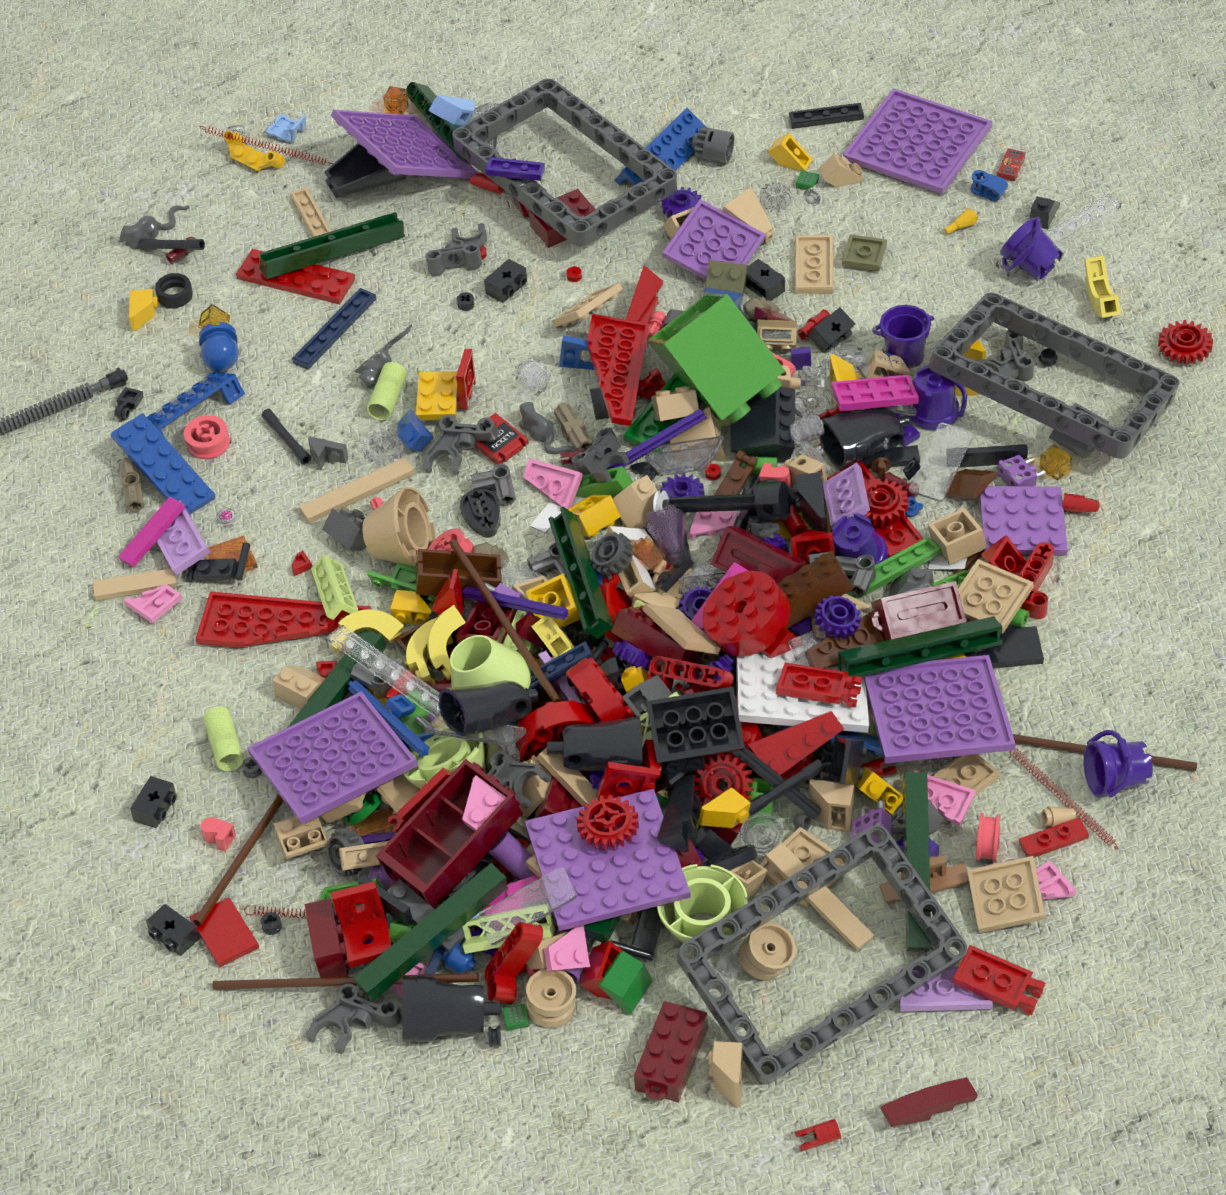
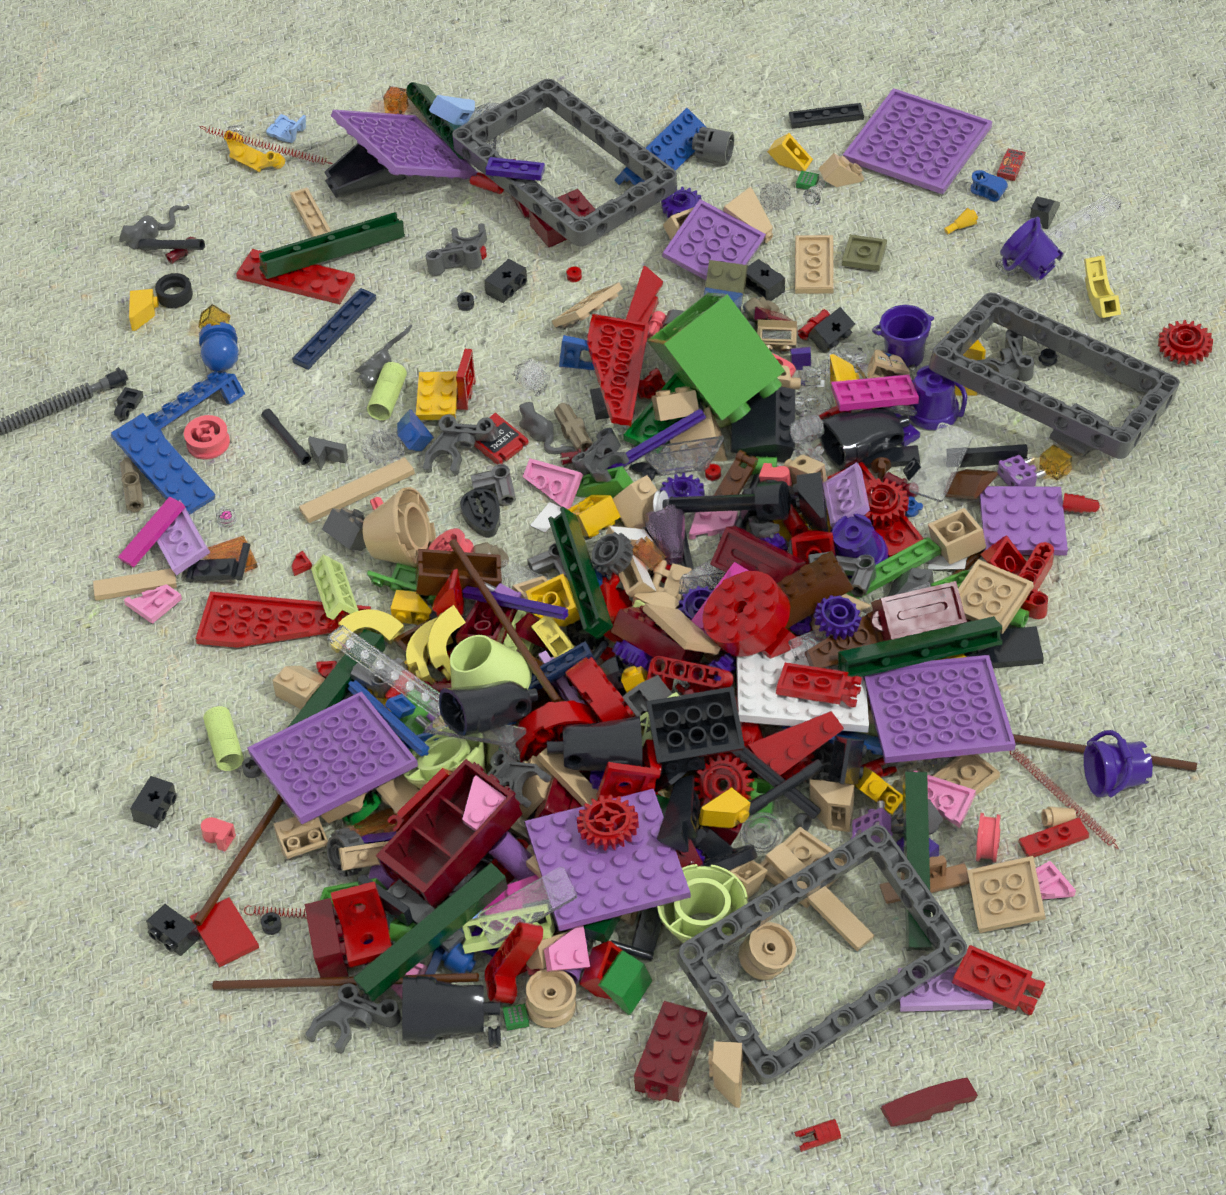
(670, 577): black plate -> none

